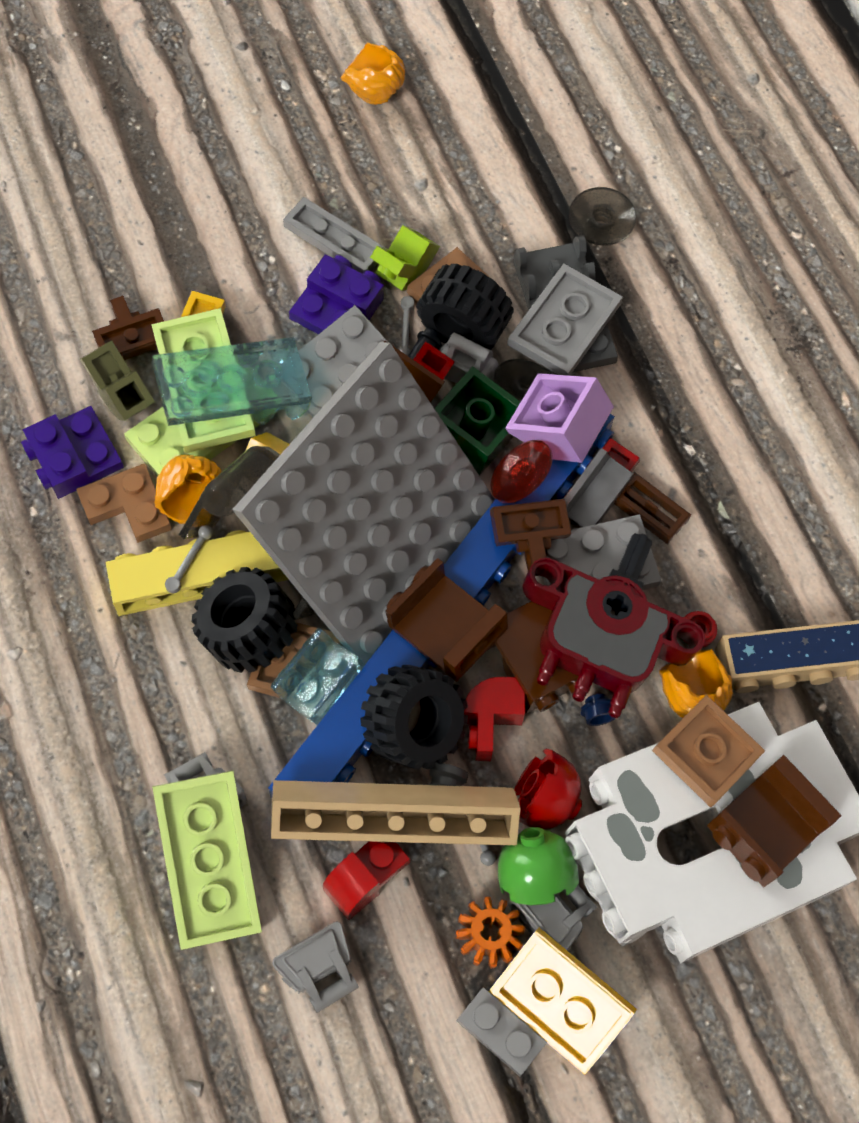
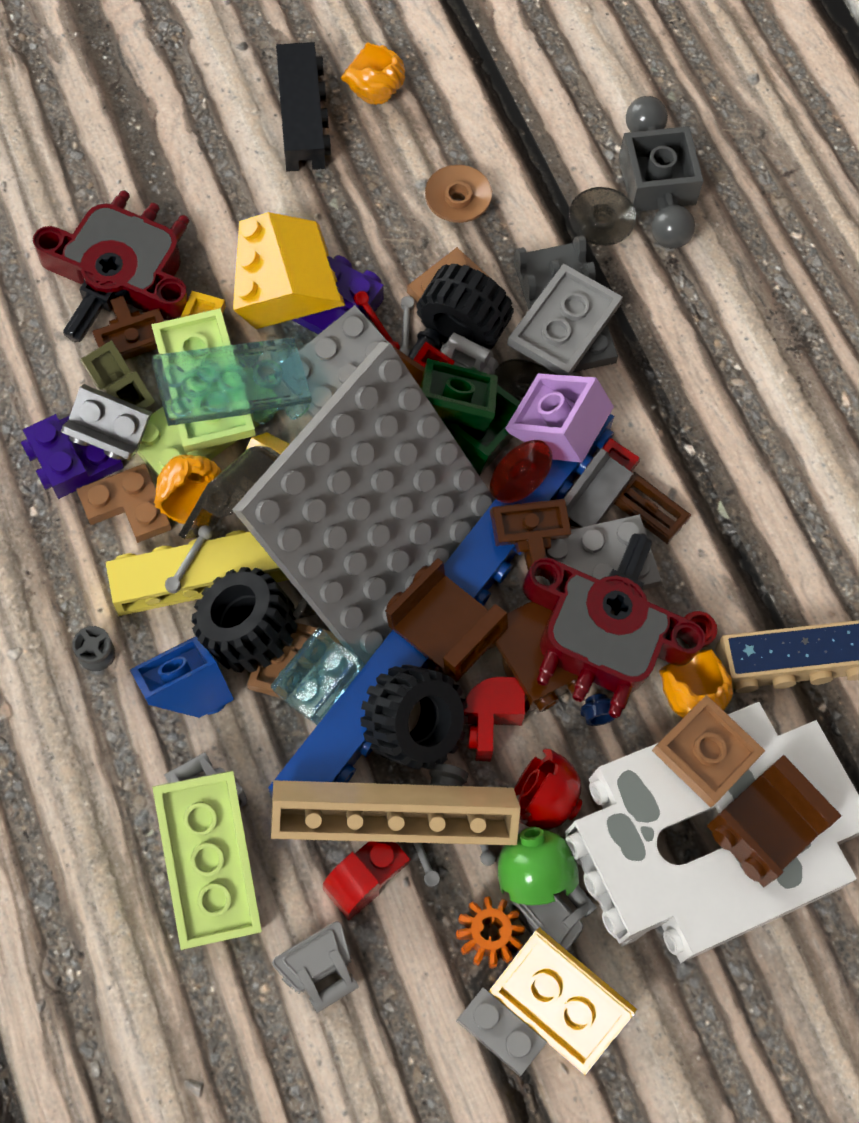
(90, 640): none -> dark grey wheel
(106, 423): none -> flat silver bracket
(116, 257): none -> piece
(184, 680): none -> blue slope
(282, 270): none -> yellow wedge
(300, 105): none -> black brick
(331, 234): light grey plate -> none
(361, 298): none -> red hinge
(406, 257): lime brick -> none
(431, 877): none -> light grey hinge
(458, 183): none -> medium nougat dish
(460, 394): none -> dark green slope
(660, 171): none -> dark grey brick

